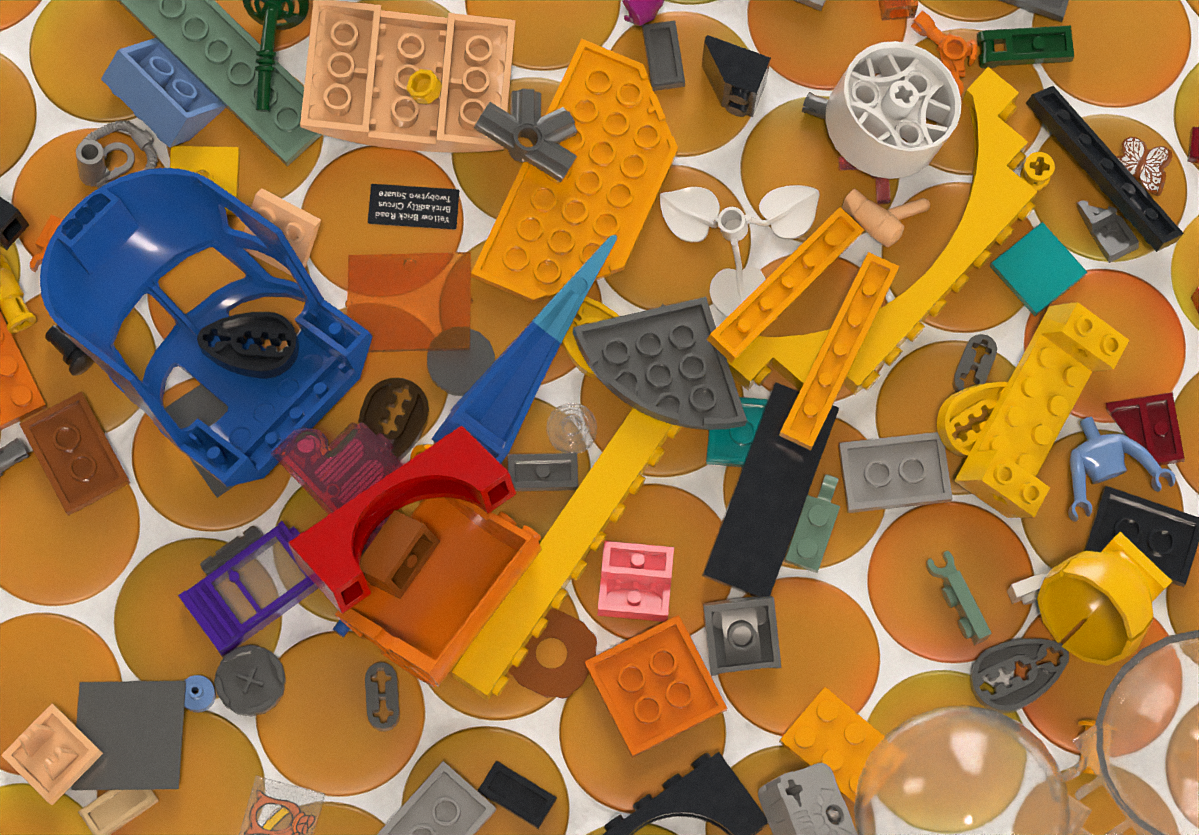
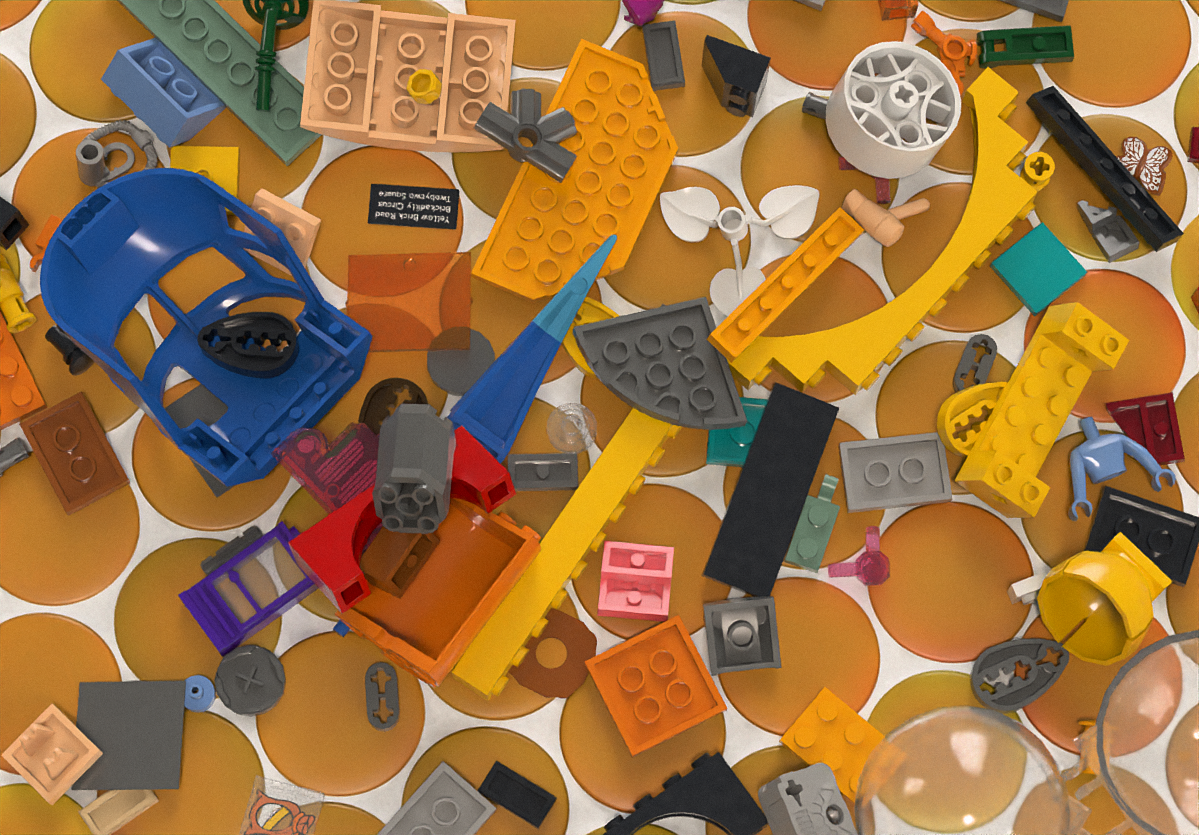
(414, 469): none -> dark grey brick
(839, 351): light orange plate -> none
(870, 567): none -> clear pink piece
(958, 594): sand green plate -> none

